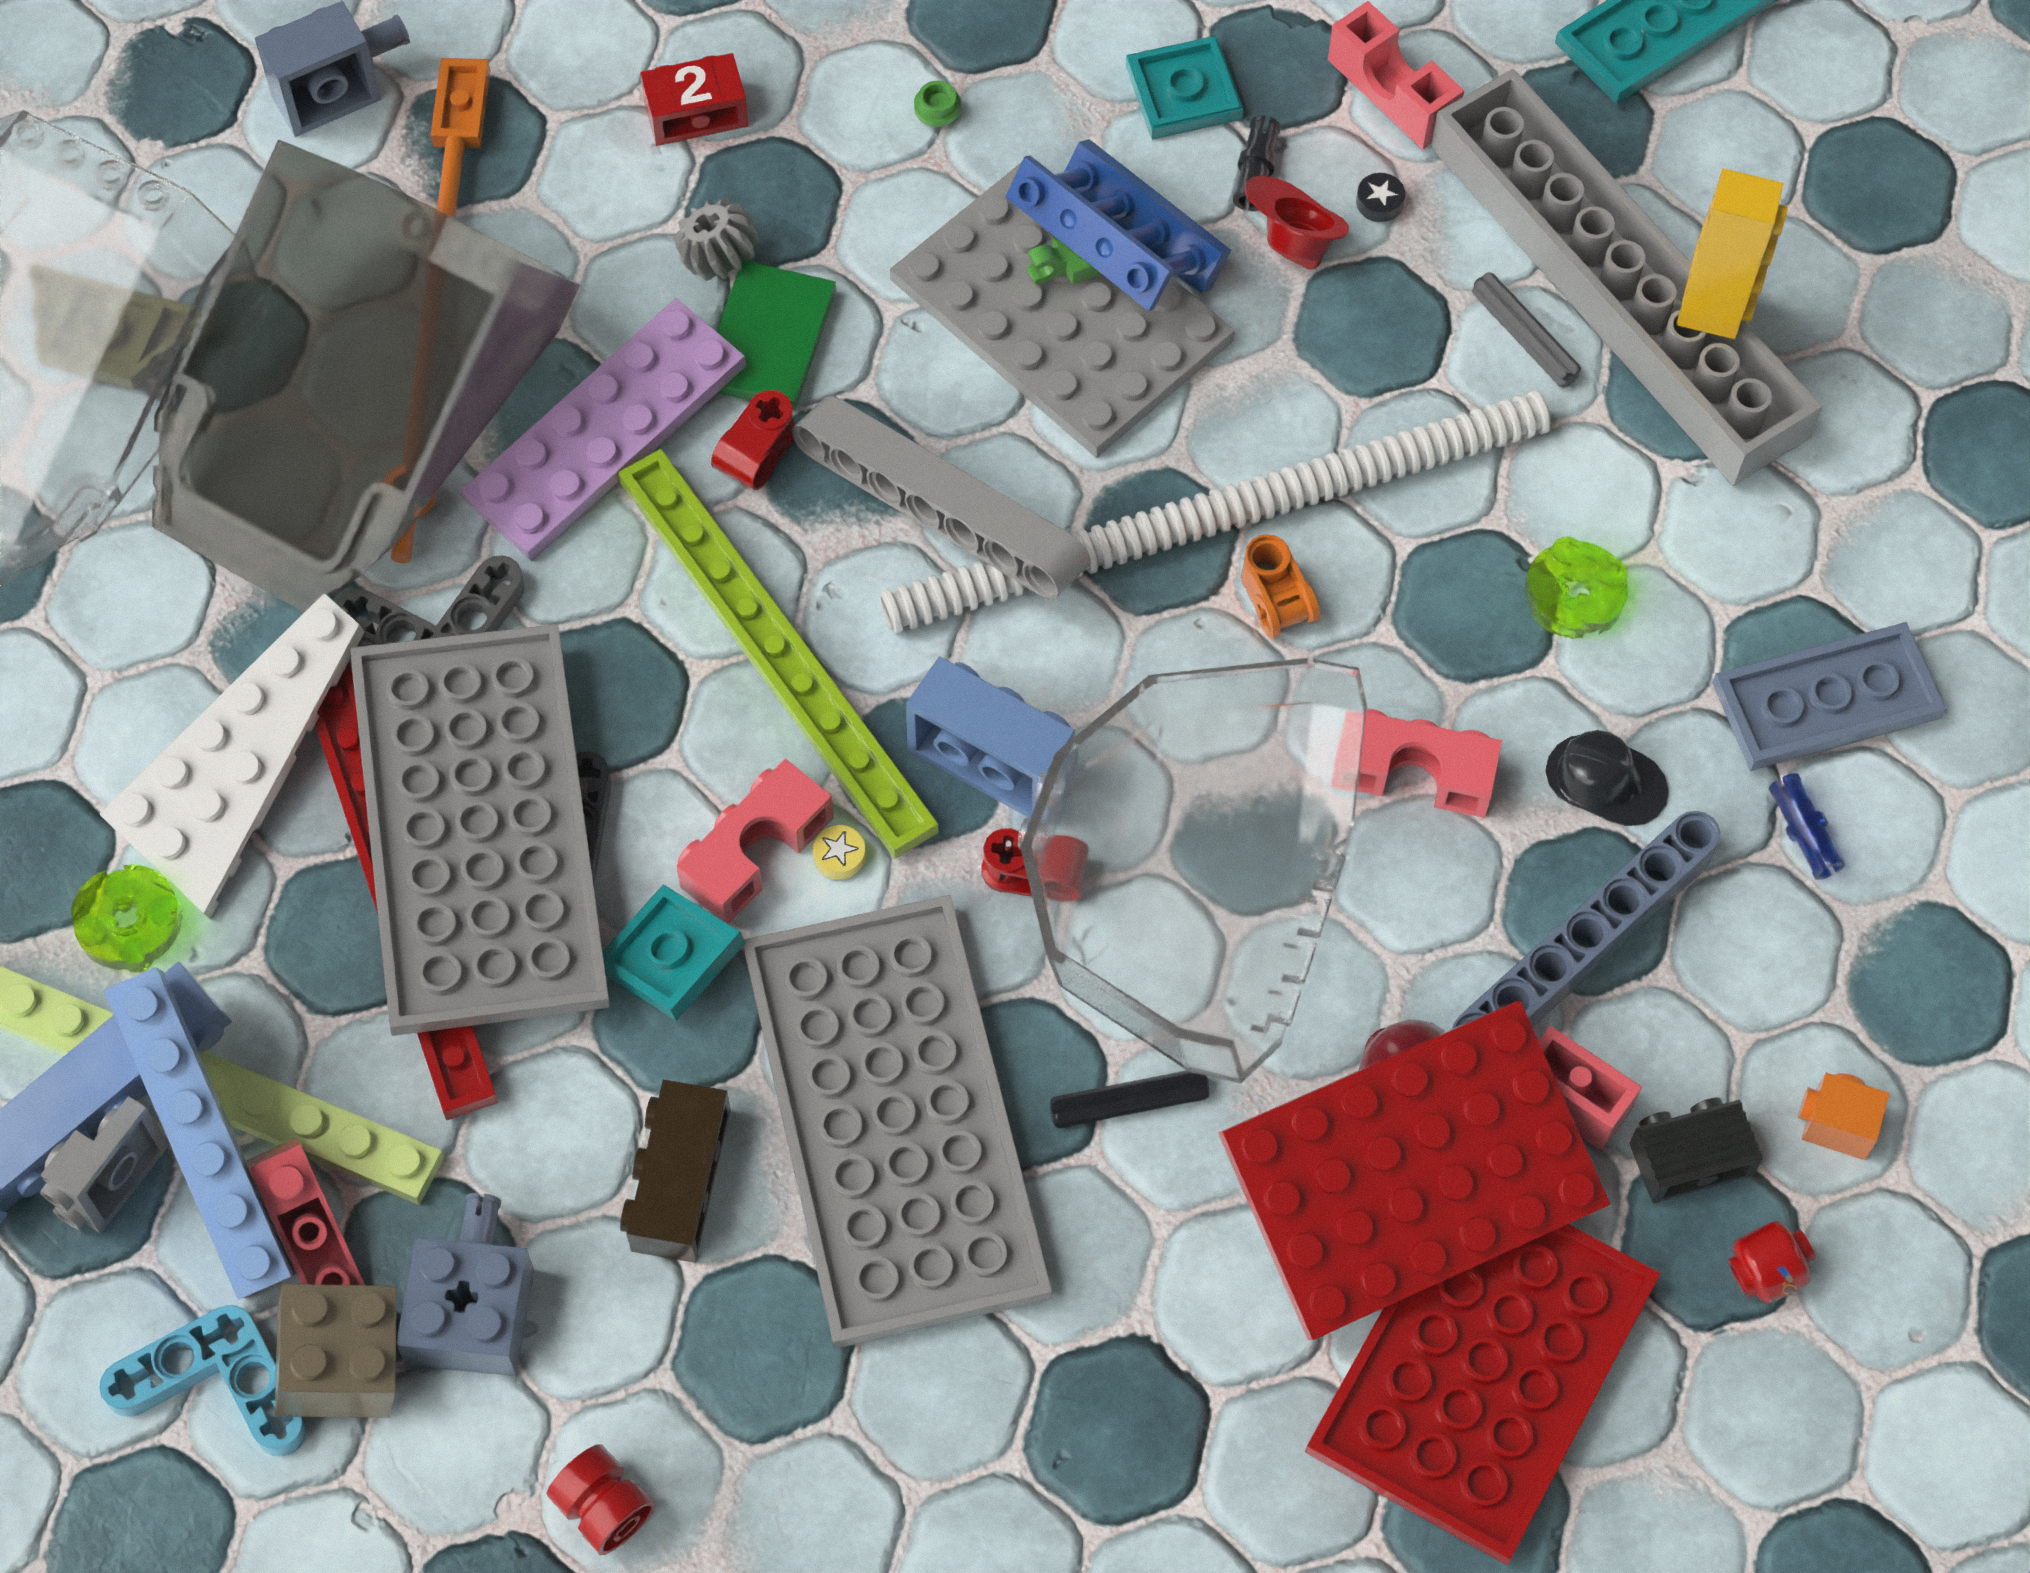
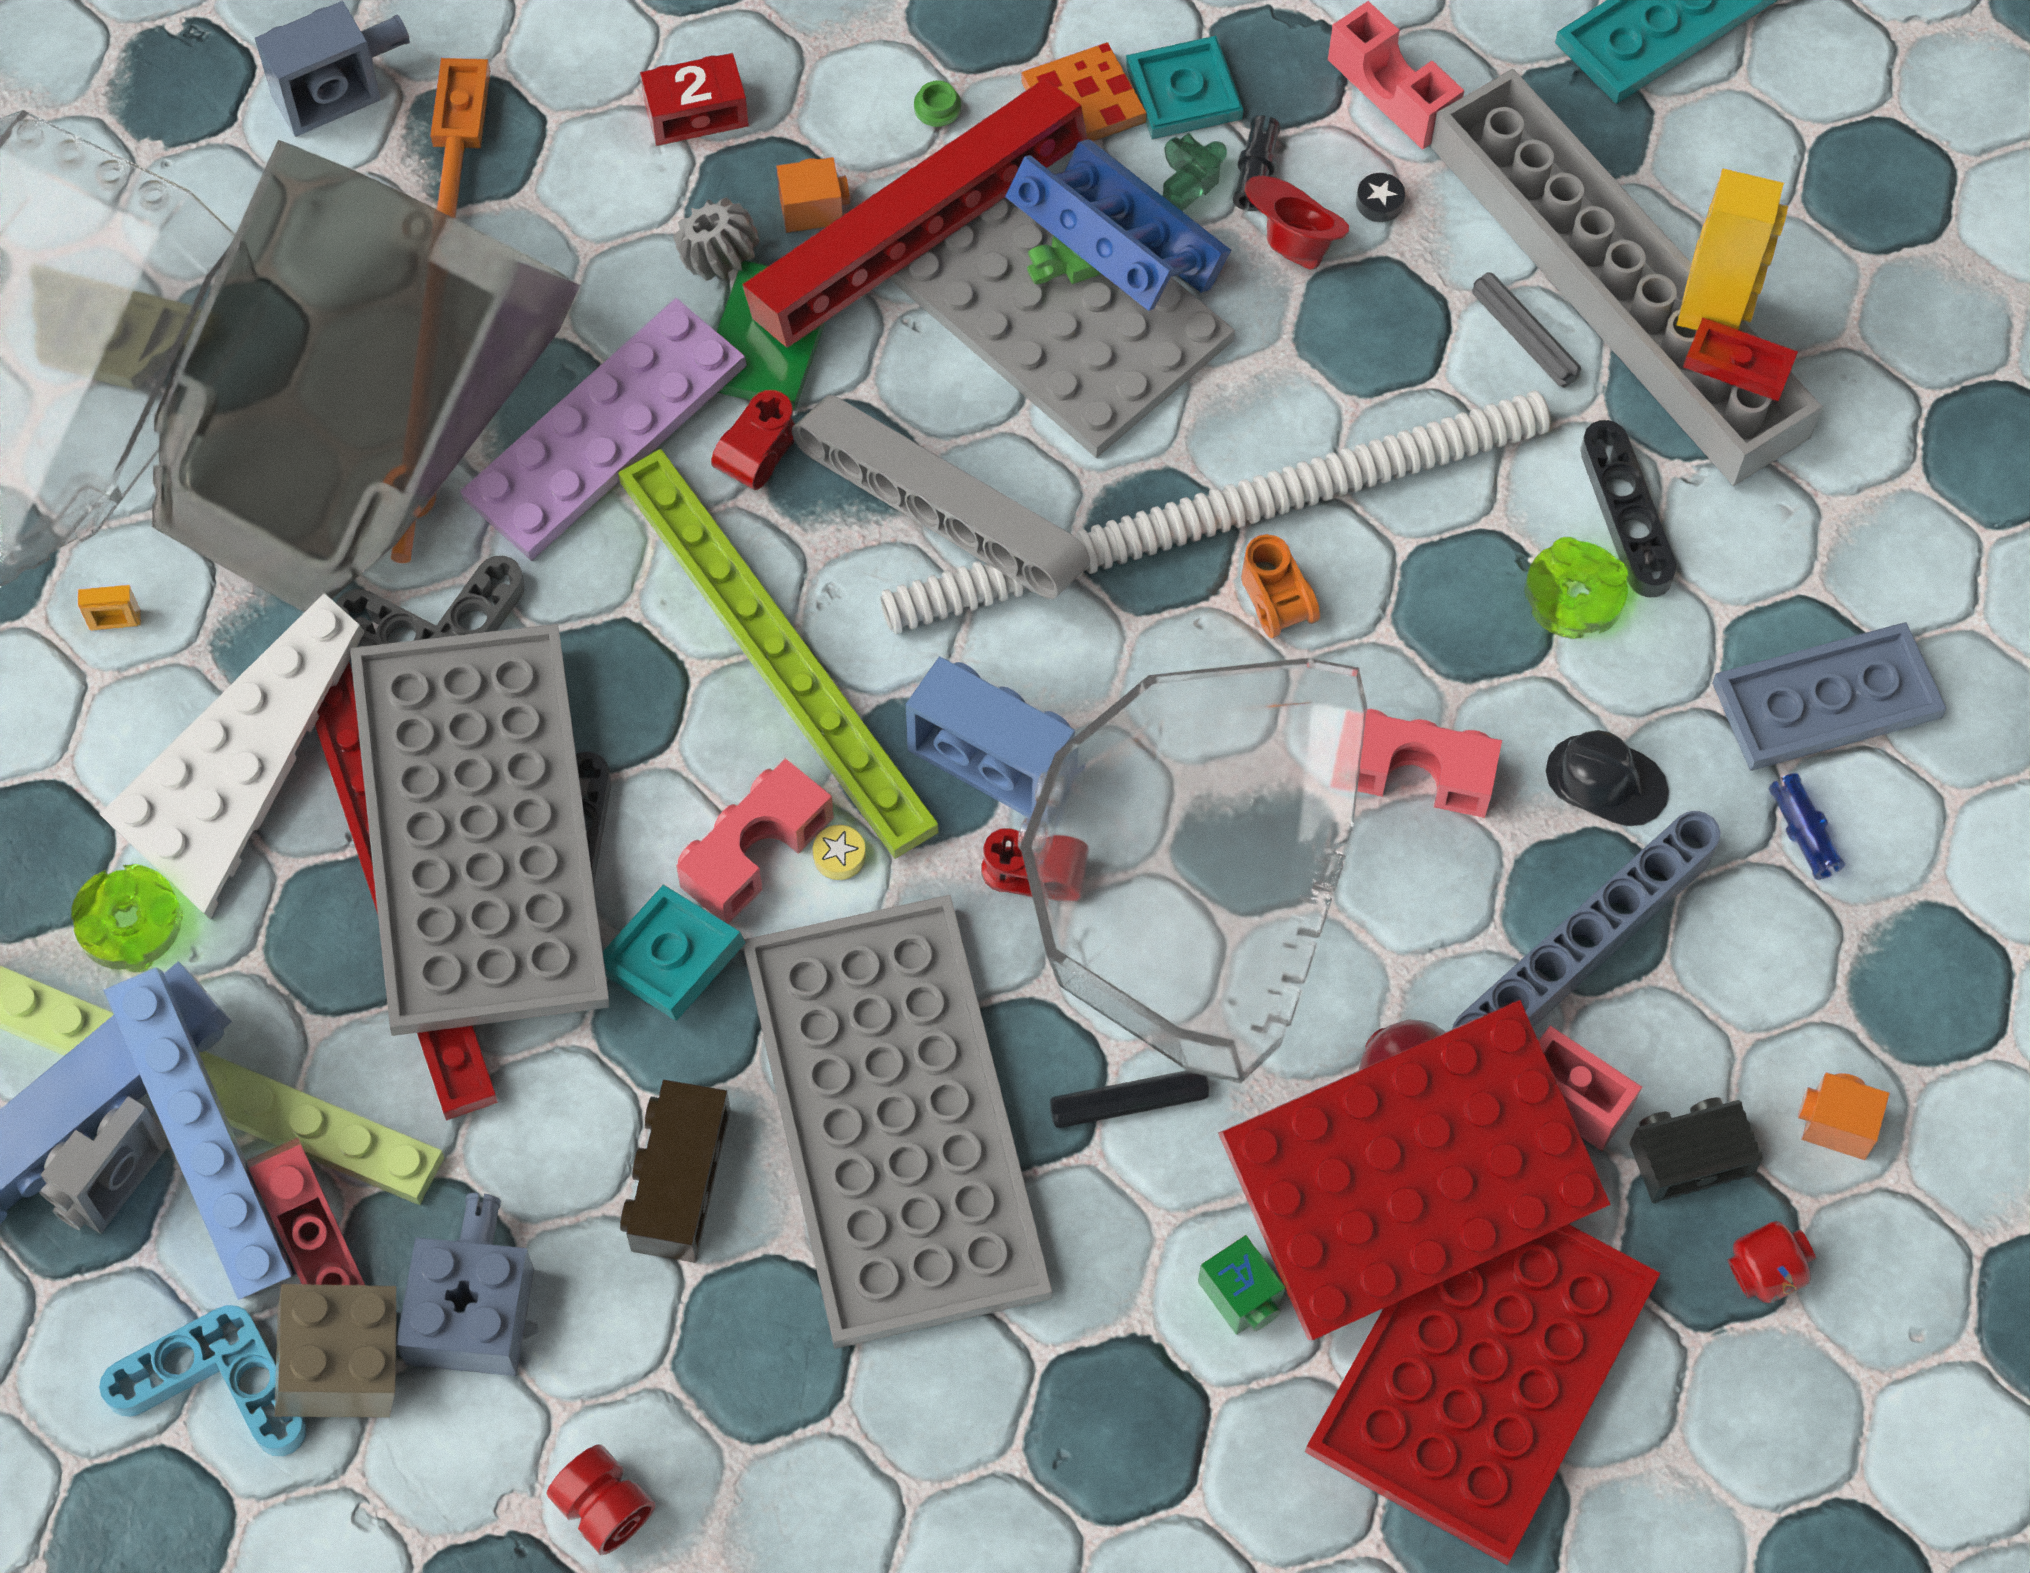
(109, 607): none -> light orange tile
(811, 193): none -> orange brick
(912, 213): none -> red brick
(1096, 83): none -> orange tile
(1195, 169): none -> clear green piece
(1242, 1286): none -> green brick
(1634, 506): none -> black beam
(1740, 359): none -> red plate

